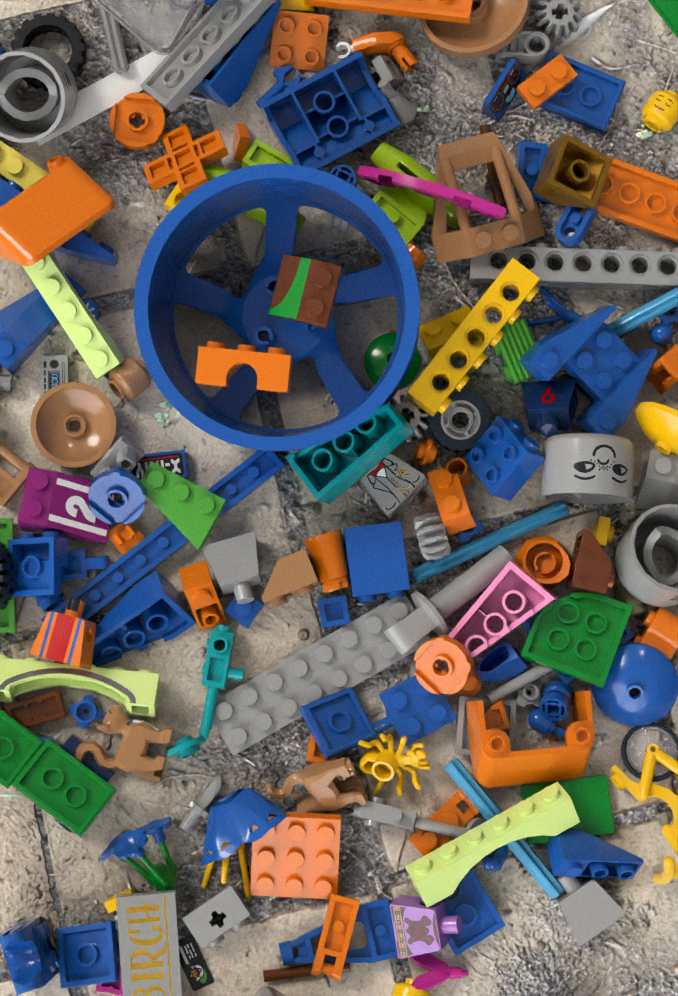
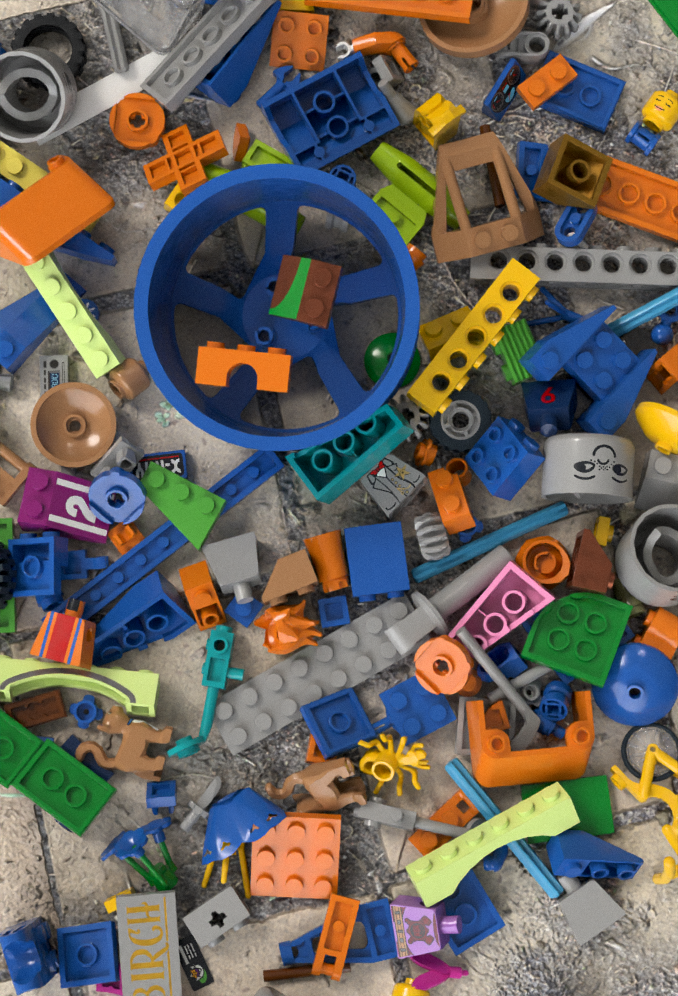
(161, 795): none -> blue tile
(287, 628): none -> orange hair
(427, 188): dark pink tile -> none
(438, 120): none -> yellow piece
(531, 720): none -> light grey piece
(645, 141): none -> blue bush

